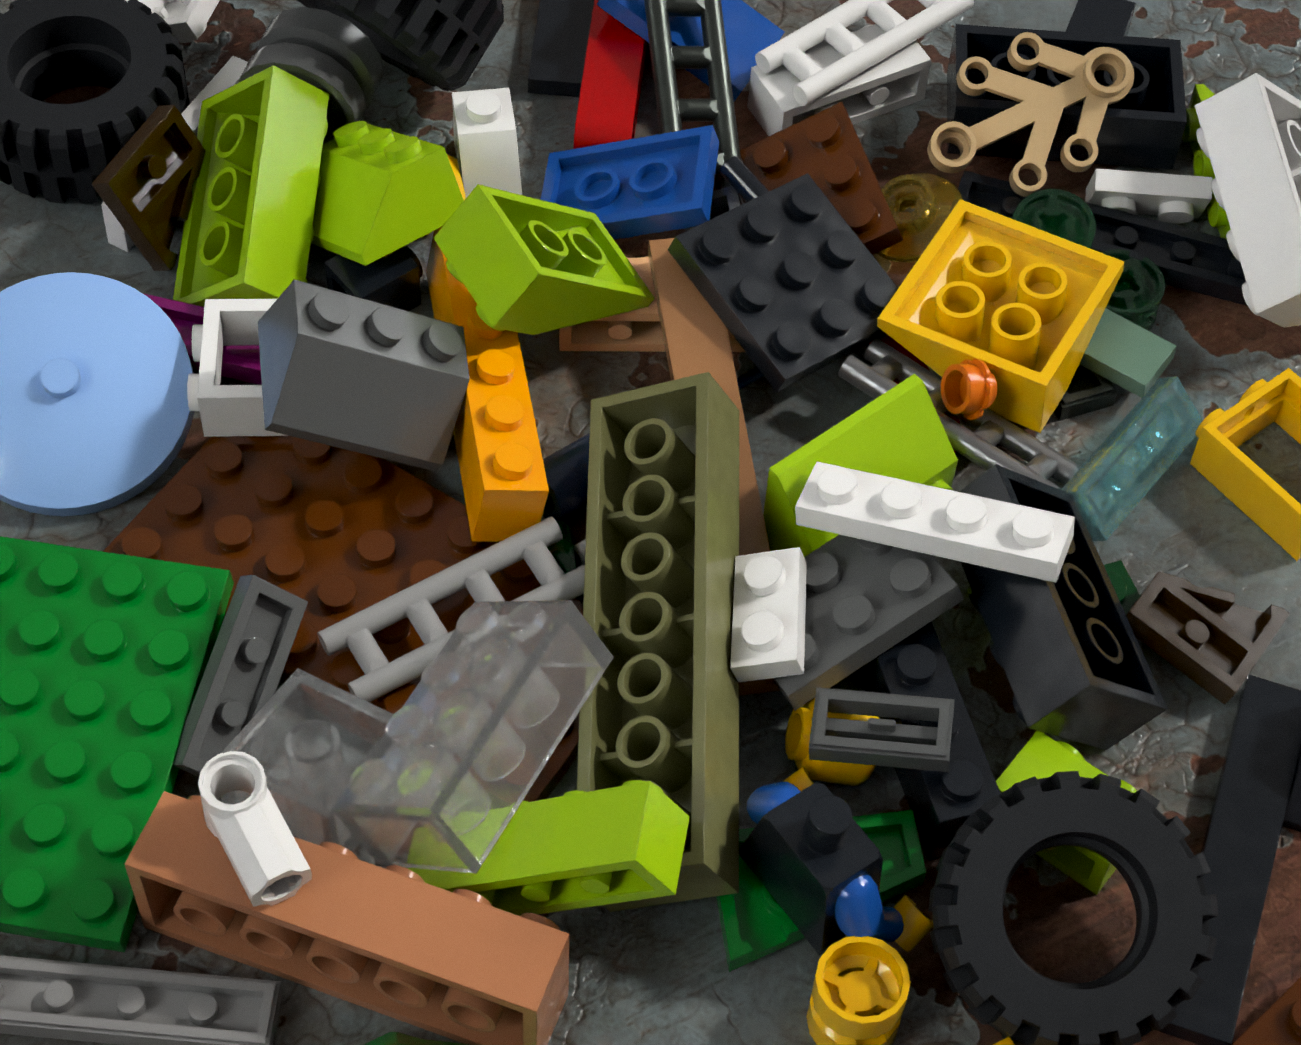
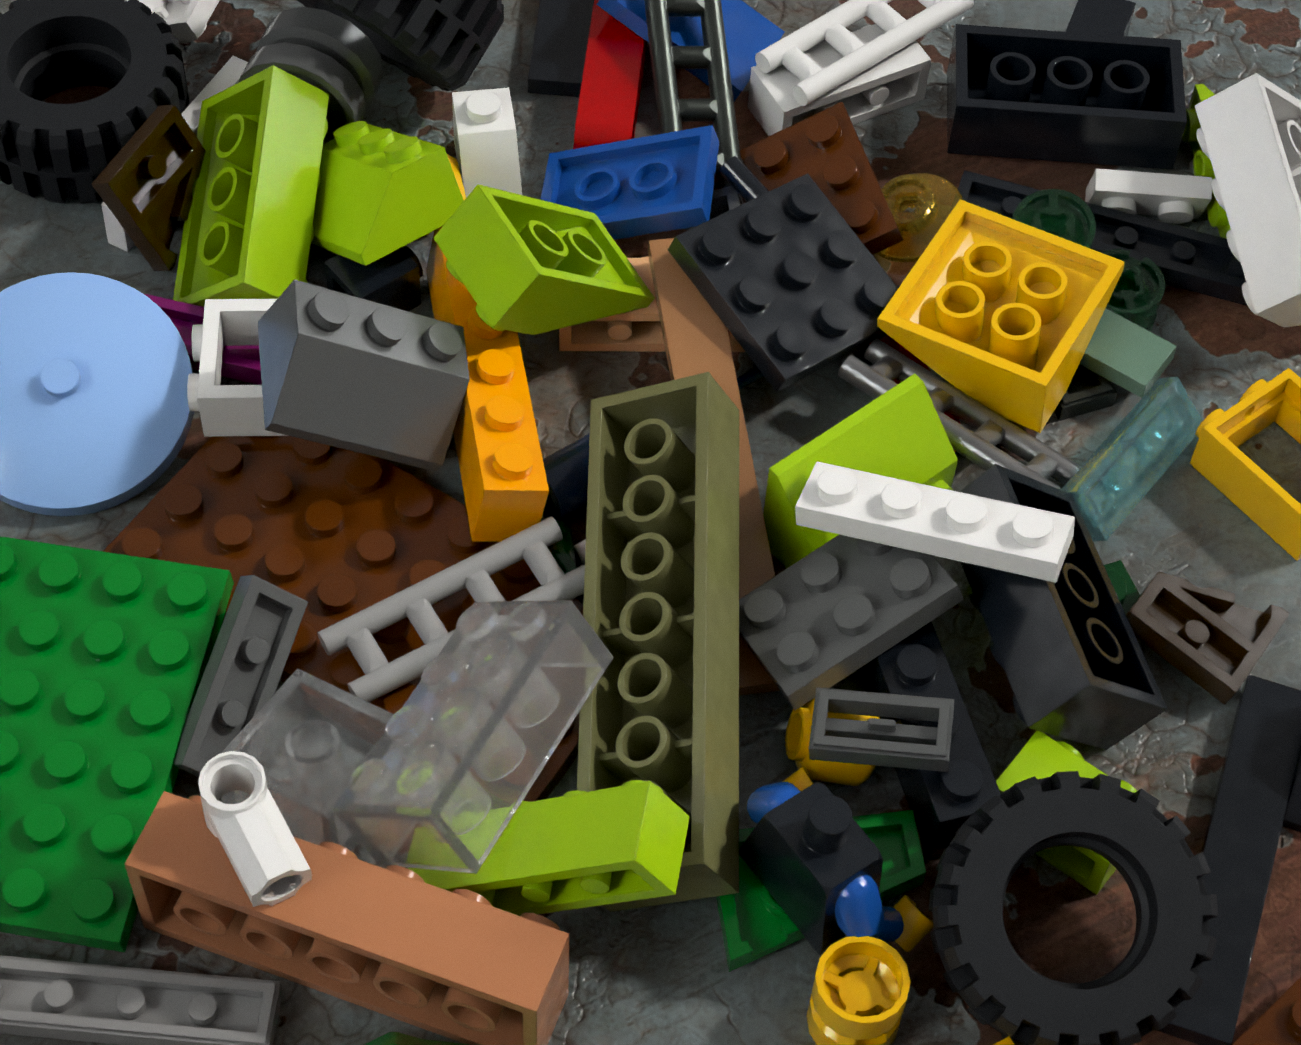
(769, 615): white plate -> none
(968, 388): orange plate -> none
(1037, 106): tan plant -> none

